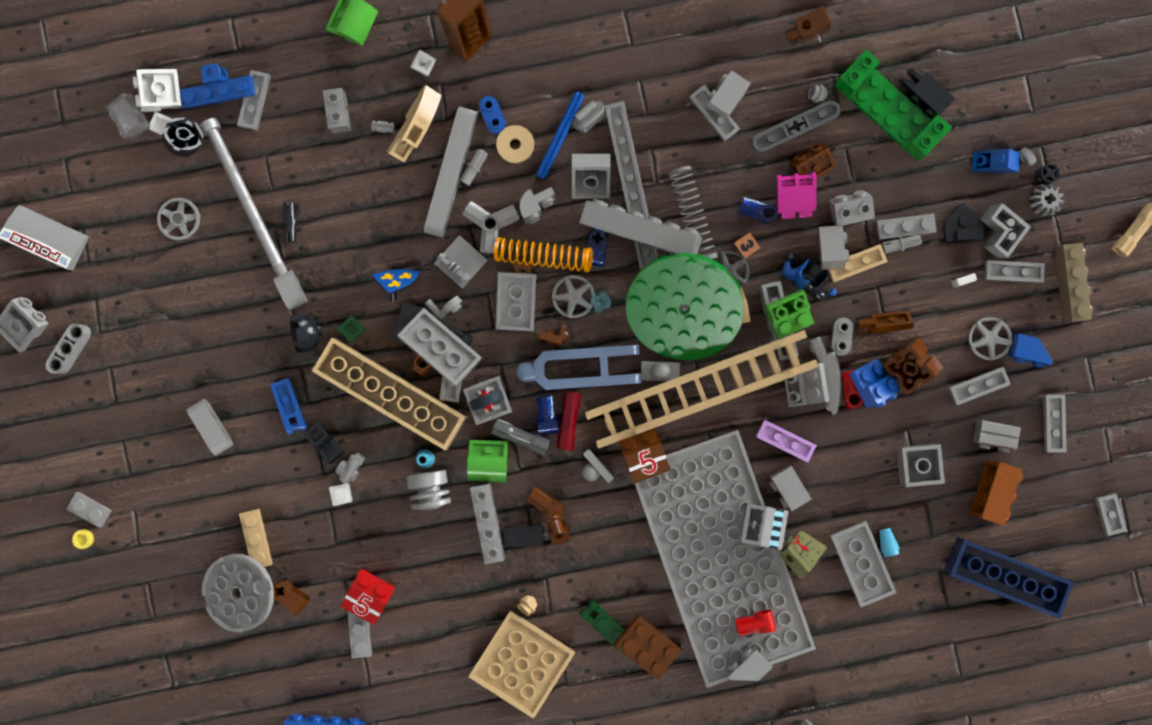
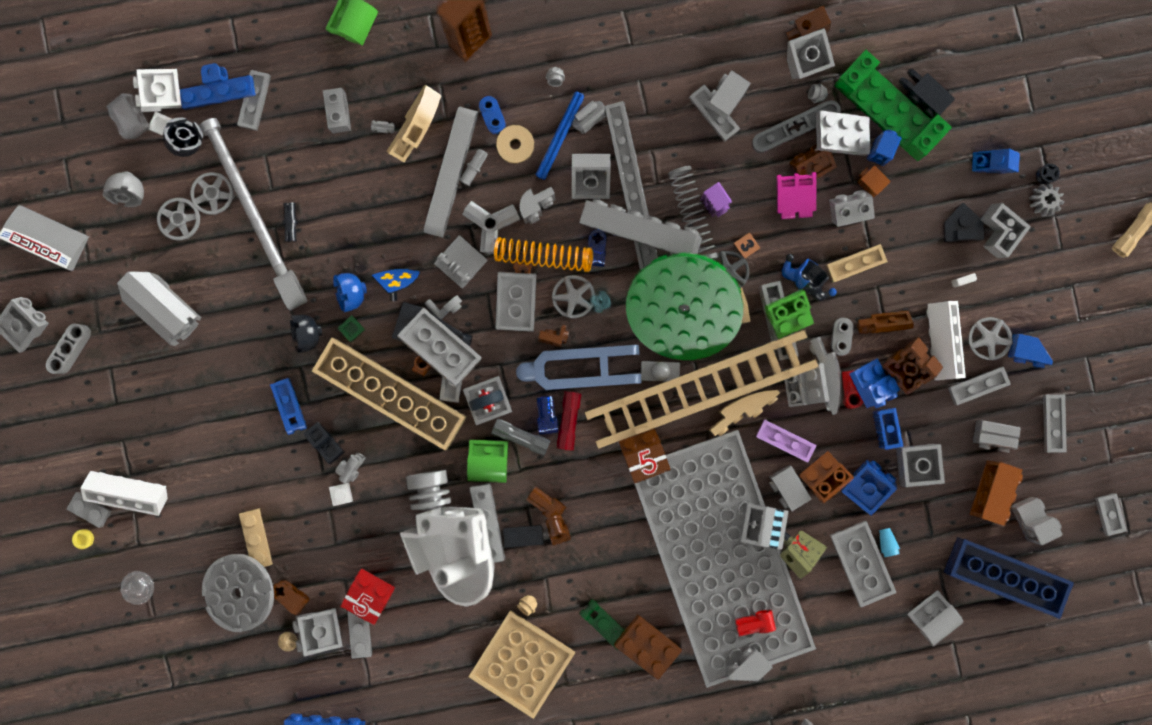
(124, 188): none -> light grey cylinder
(124, 493): none -> white brick
(137, 587): none -> clear hat
(158, 305): none -> light grey brick
(209, 427): light grey beam -> none
(212, 193): none -> light grey wheel
(287, 641): none -> tan plate
(317, 632): none -> light grey plate
(349, 291): none -> blue cylinder
(423, 63): white tile -> none
(429, 459): medium azure cone -> none
(454, 550): none -> white animal
(555, 77): none -> light grey plate
(592, 470): light grey tile -> none
(716, 200): none -> medium lavender brick
(749, 405): none -> tan slope
(755, 210): clear blue piece -> none
(809, 54): none -> light grey slope
(826, 477): none -> dark orange brick
(832, 247): light grey brick -> none
(843, 133): none -> plate
(870, 487): none -> blue plate
(873, 180): none -> dark orange brick
(884, 147): none -> blue brick
(887, 428): none -> blue brick
(901, 244): light grey axle -> none
(906, 226): light grey plate -> none
(935, 618): none -> light grey brick
(946, 339): none -> white brick
(1014, 271): light grey plate -> none
(1027, 156): light grey tile -> none
(1034, 522): none -> light grey brick
(1073, 283): dark tan brick -> none

